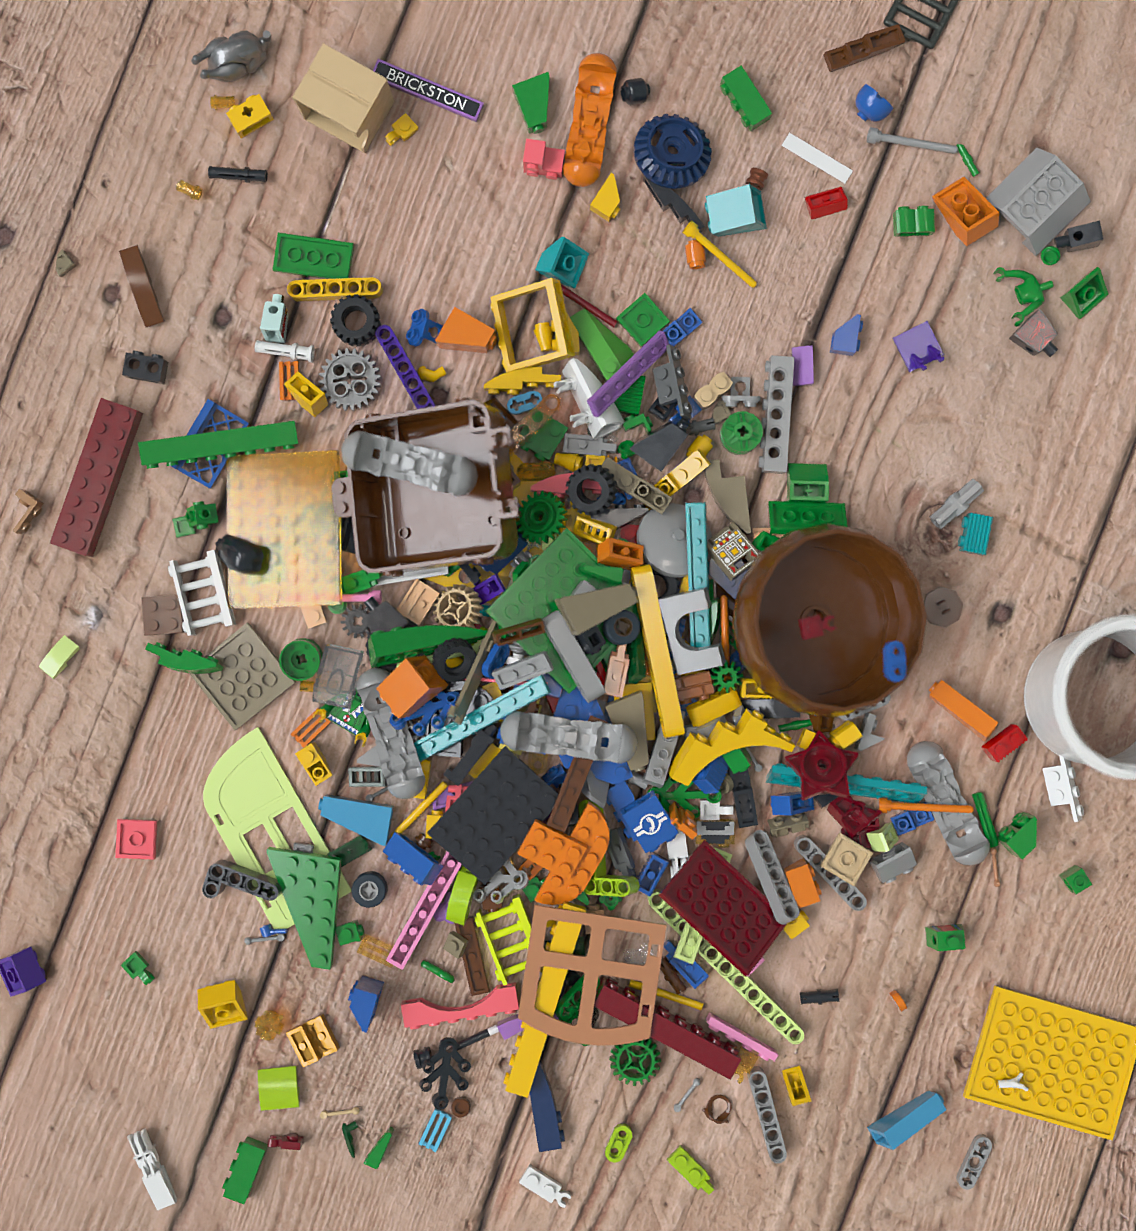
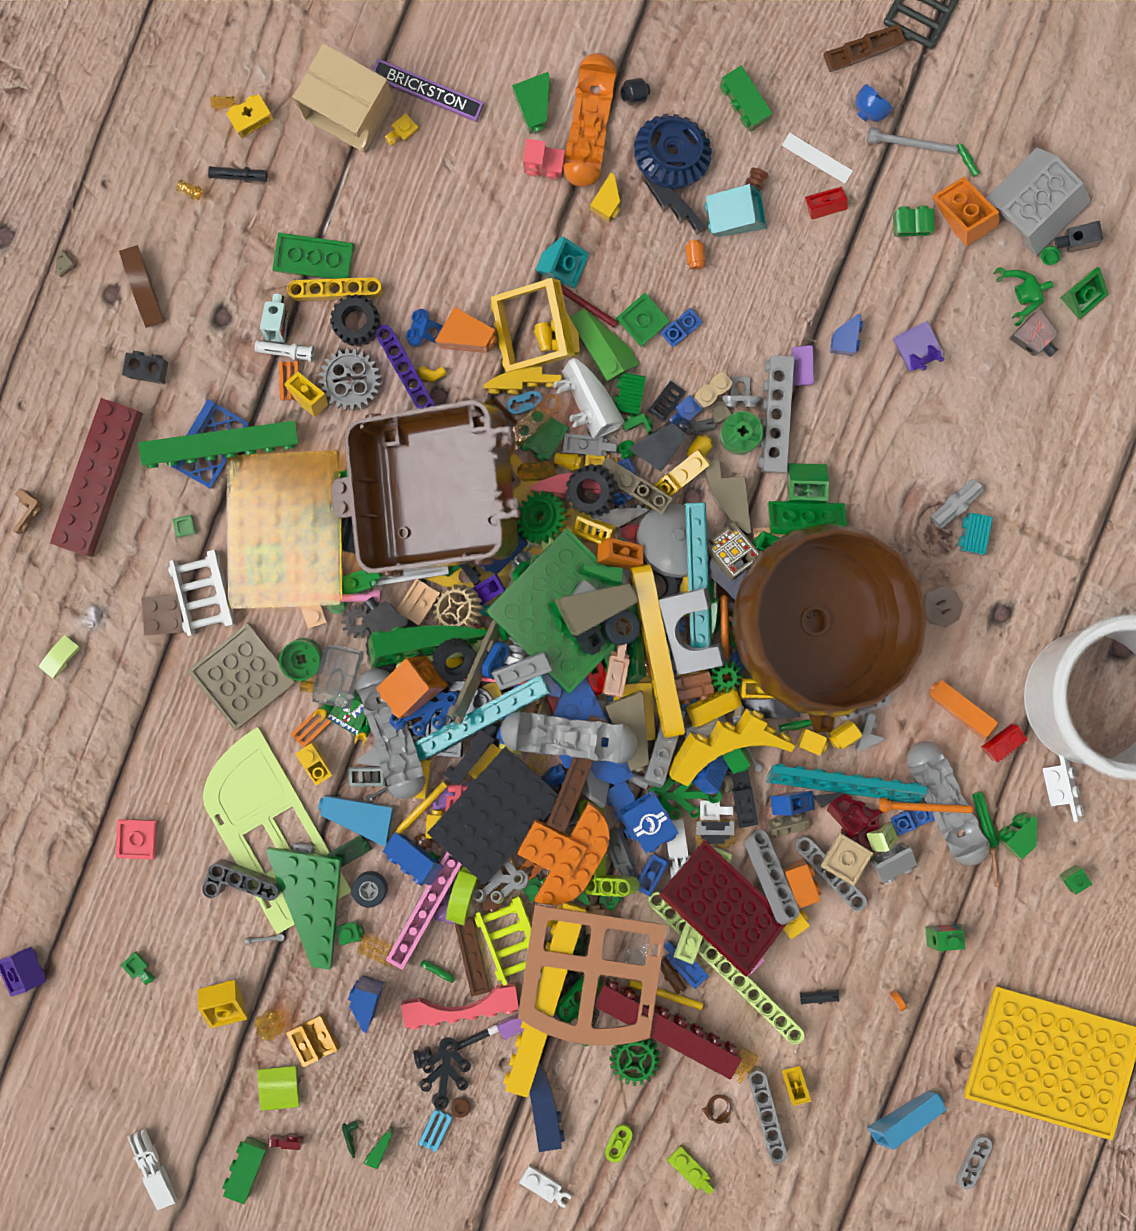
(186, 661): green slope -> none
(201, 515): green brick -> none
(233, 56): flat silver piece -> none
(239, 554): black hair -> none
(267, 930): blue hand -> none
(324, 1114): tan hinge -> none
(404, 461): light grey piece -> none
(455, 944): dark tan plate -> none
(518, 627): reddish brown piece -> none
(573, 656): light grey beam -> none
(628, 374): medium lavender tile -> none
(671, 383): dark grey bracket -> none
(677, 1107): light grey hinge -> none
(684, 819): orange plate -> none
(692, 231): yellow piece -> none
(748, 1042): bright pink plate -> none
(813, 626): dark red plate -> none
(822, 754): dark red plate -> none
(894, 661): blue plate -> none
(1012, 1083): white bar -> none

